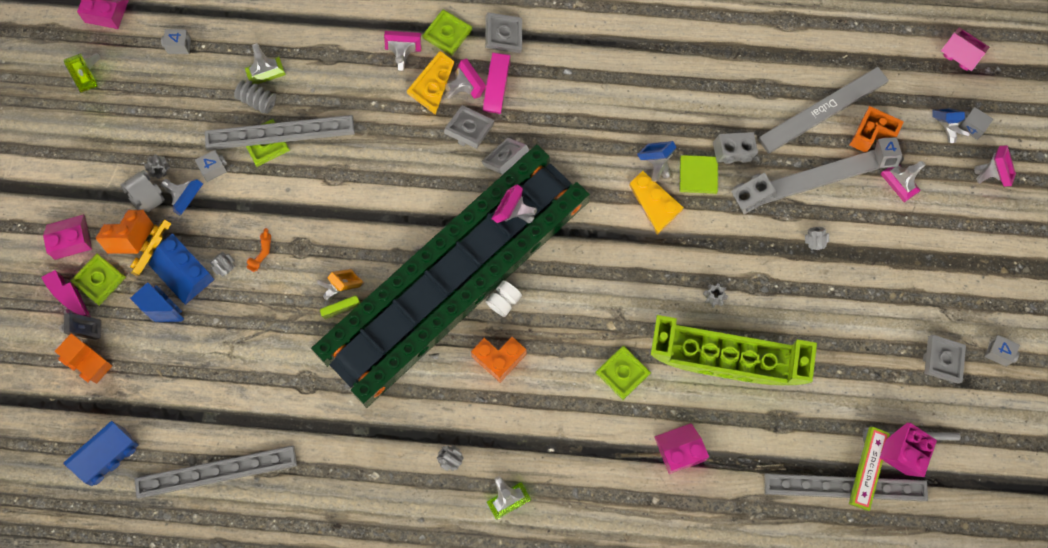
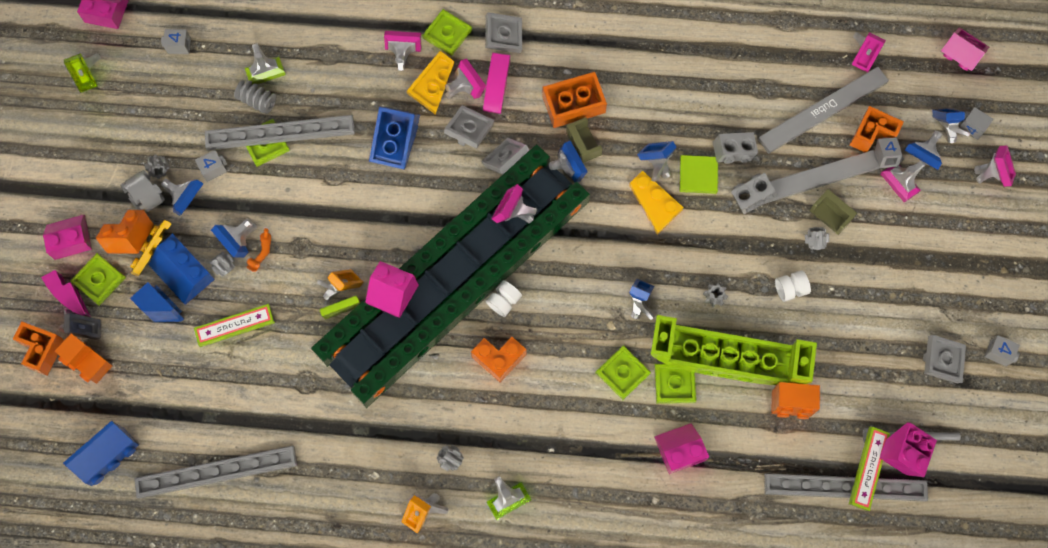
(41, 347): none -> orange brick
(234, 237): none -> piece
(234, 325): none -> tile
(390, 289): none -> dark pink slope
(393, 137): none -> blue slope
(419, 509): none -> light orange piece
(570, 162): none -> blue piece
(574, 99): none -> orange brick
(583, 140): none -> olive panel
(641, 292): none -> piece
(674, 385): none -> lime tile
(792, 286): none -> white wheel
(795, 400): none -> orange brick
(833, 212): none -> olive panel
(869, 50): none -> dark pink piece
(926, 150): none -> blue piece

